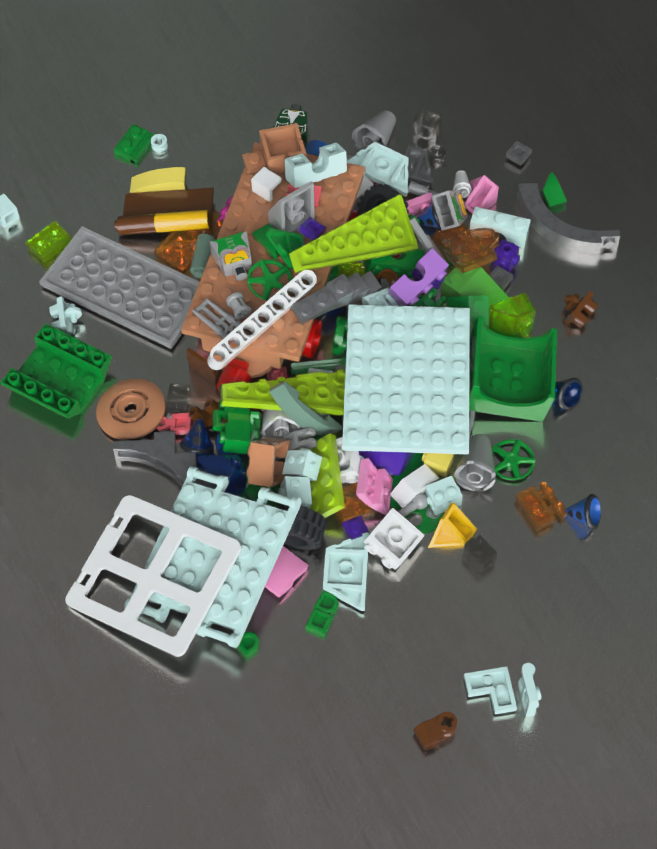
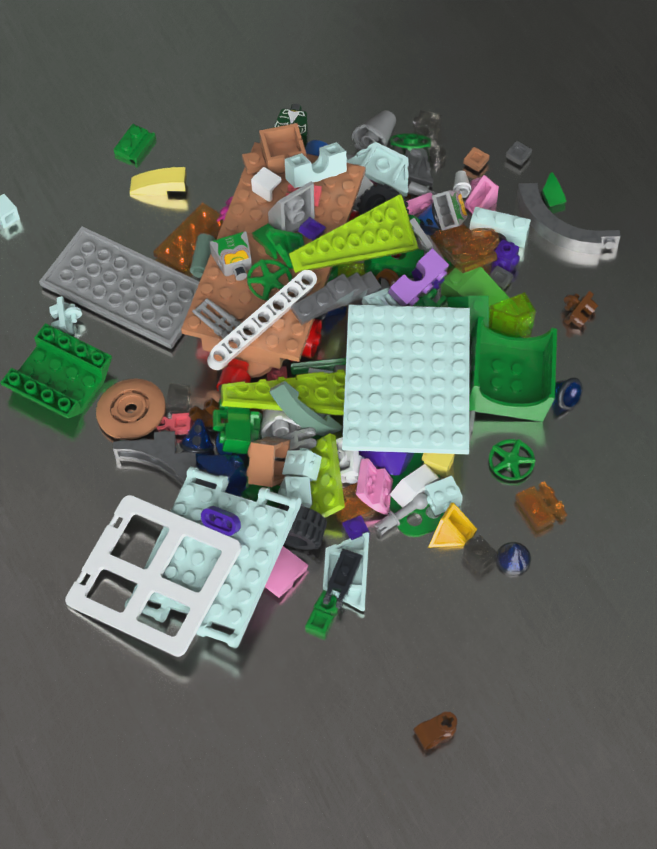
(49, 241): clear neon green plate -> none
(159, 138): light aqua bush -> none
(166, 211): reddish brown door -> none
(200, 366): reddish brown piece -> none
(223, 522): none -> dark purple plate
(238, 305): light grey bush -> none
(249, 644): green tile -> none
(339, 342): green plate -> none
(343, 576): none -> black hinge
(393, 539): white plate -> none
(410, 141): none -> green wheel
(476, 159): none -> nougat plate
(477, 467): light grey cone -> none
(492, 682): light aqua plate -> none
(513, 558): none -> clear blue hat
(529, 693): light aqua plate -> none
(586, 511): hat -> none

